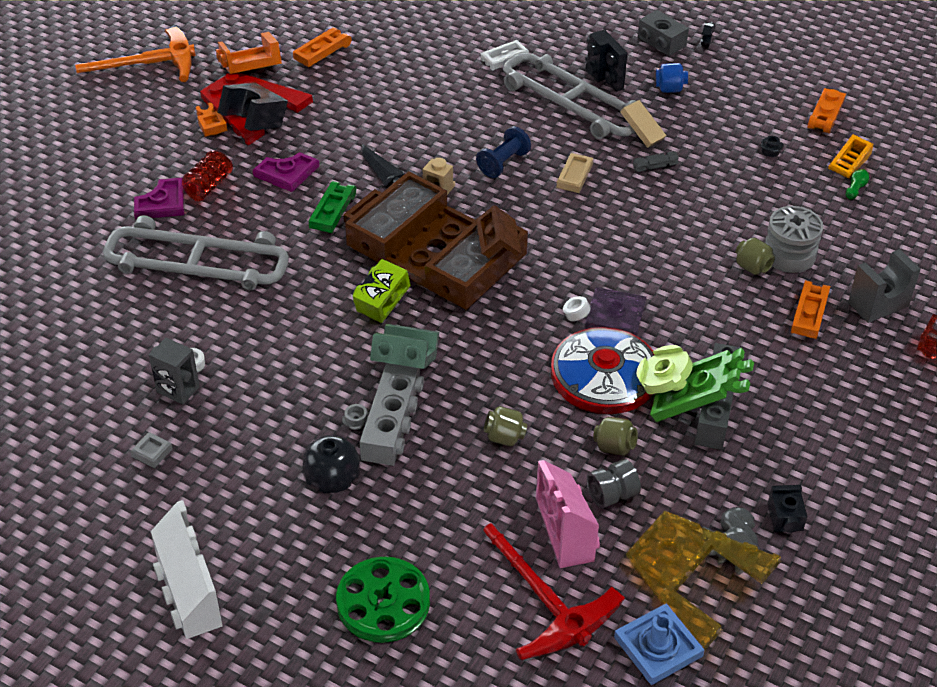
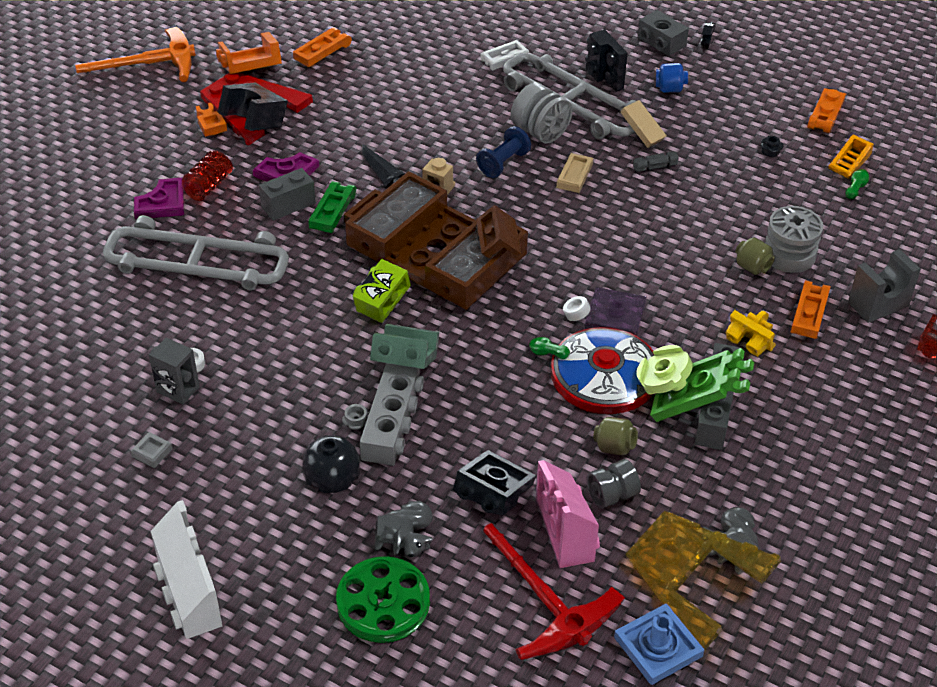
(287, 194): none -> dark grey brick
(398, 527): none -> dark grey animal
(492, 482): none -> black plate
(505, 426): olive head -> none
(541, 112): none -> light grey wheel
(543, 346): none -> green piece
(753, 327): none -> yellow hips
(787, 508): black brick -> none

